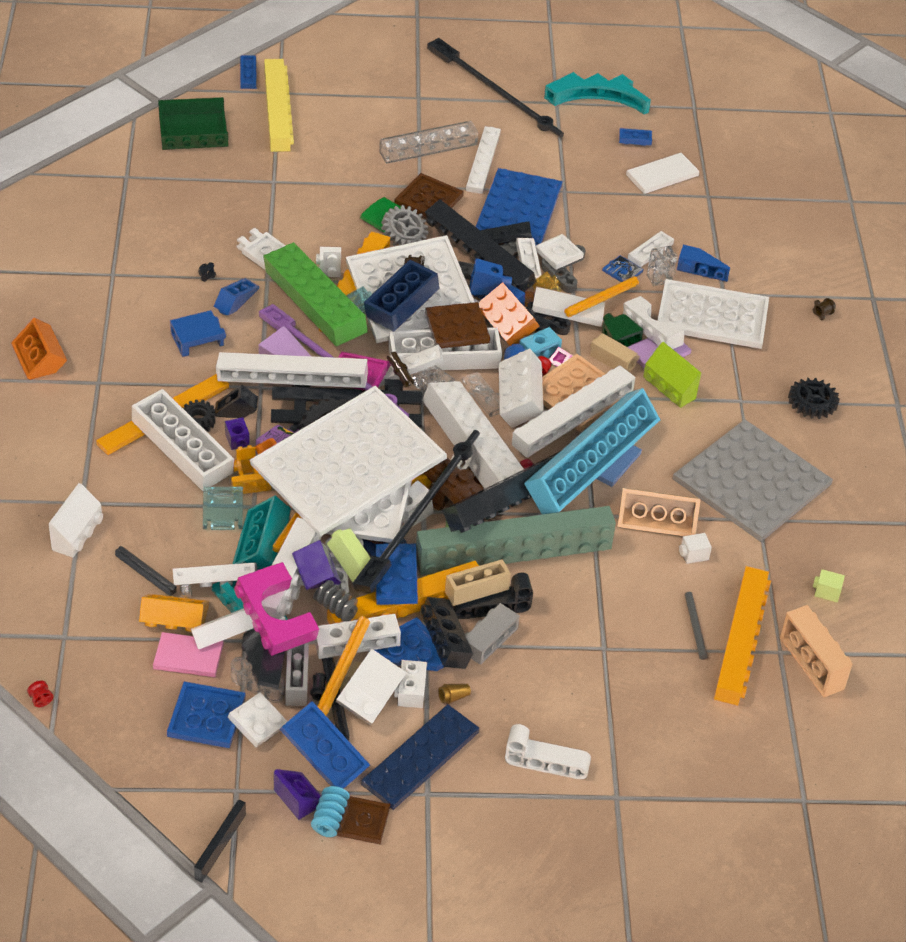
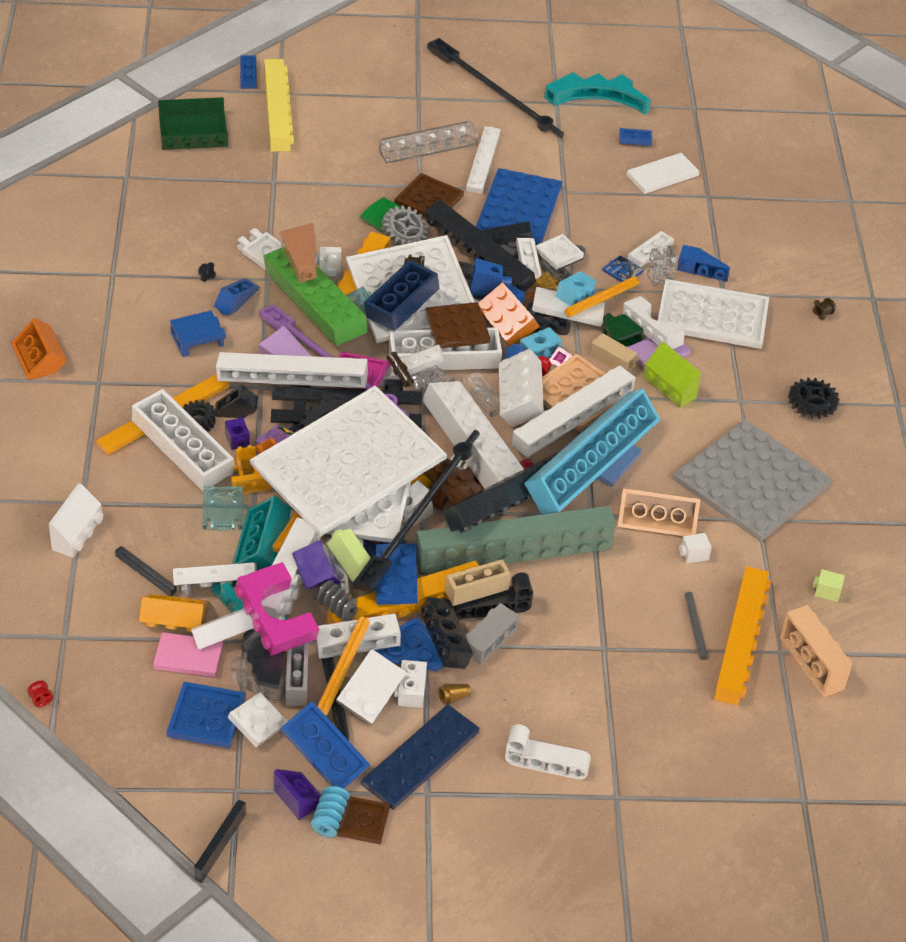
(300, 250): none -> nougat slope
(318, 686): black pin -> none
(576, 288): none -> medium azure brick

